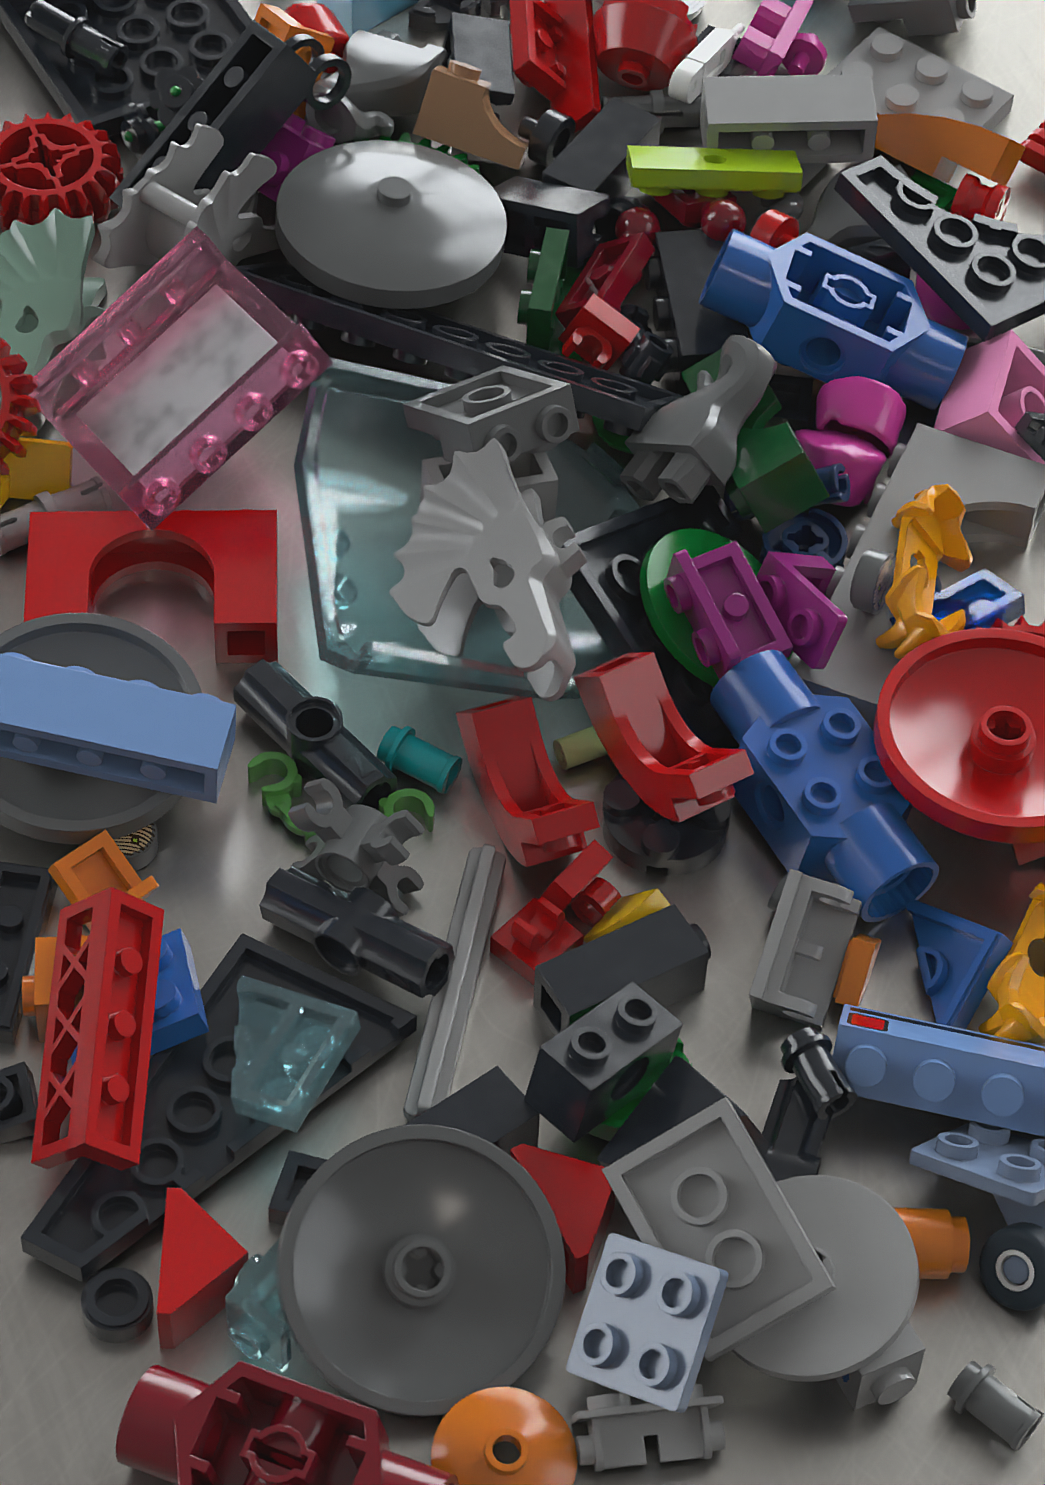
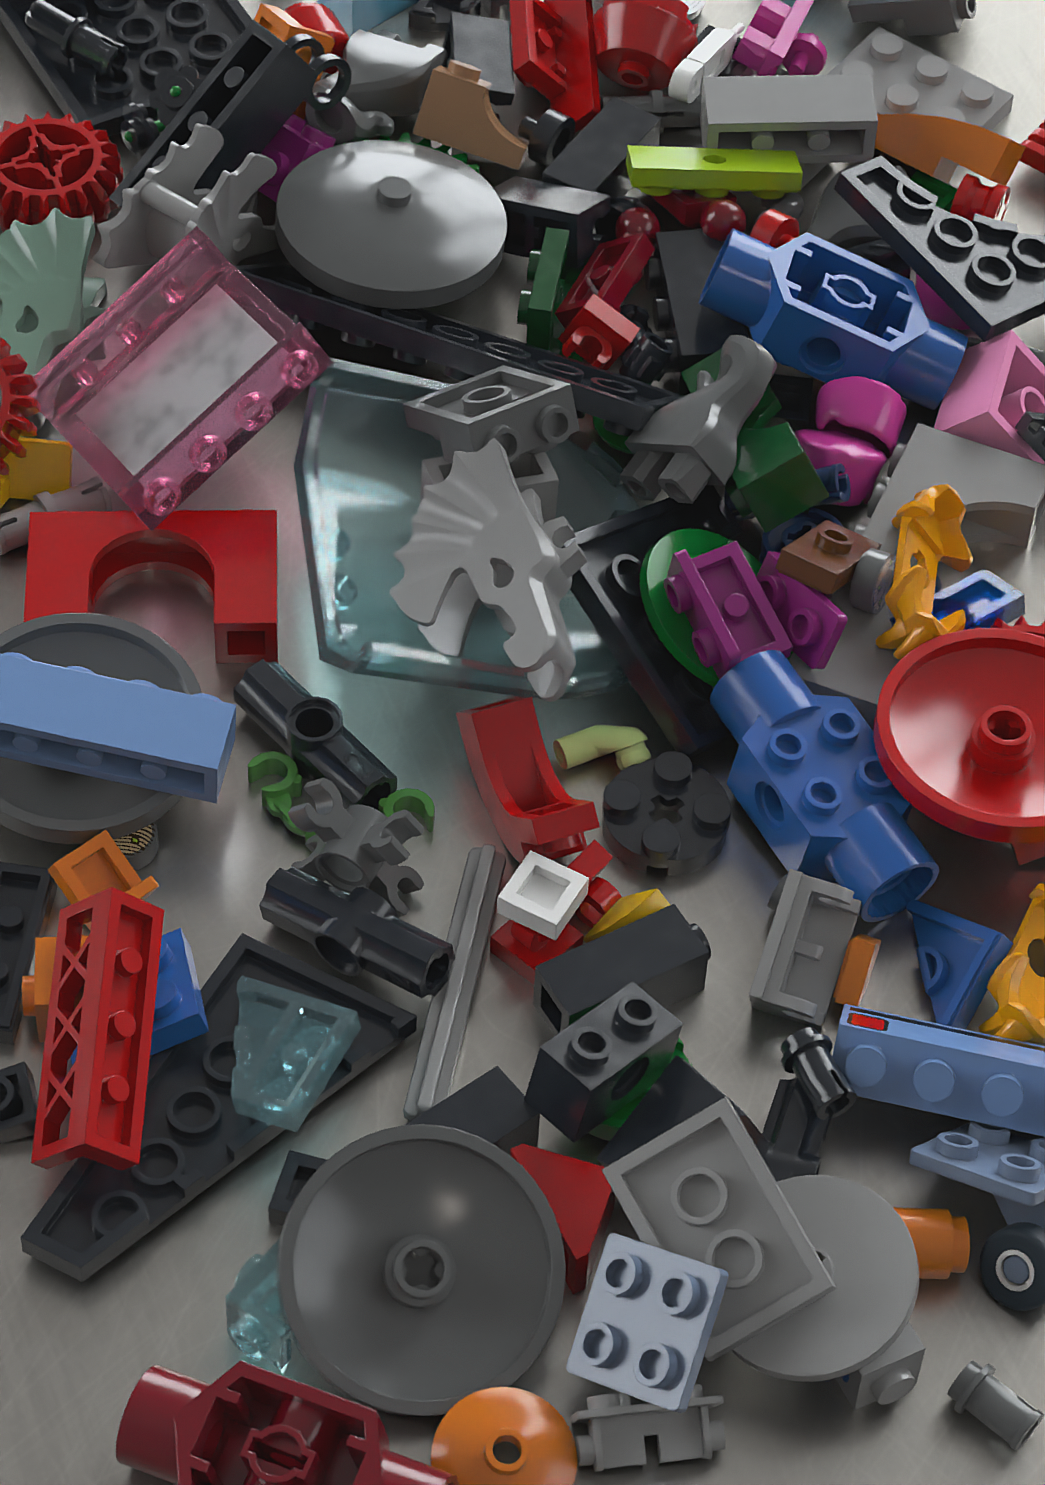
(117, 1305): black tile -> none
(195, 1269): red slope -> none
(419, 759): teal pin -> none
(542, 895): none -> white plate
(653, 743): red arch -> none
(824, 556): none -> reddish brown plate

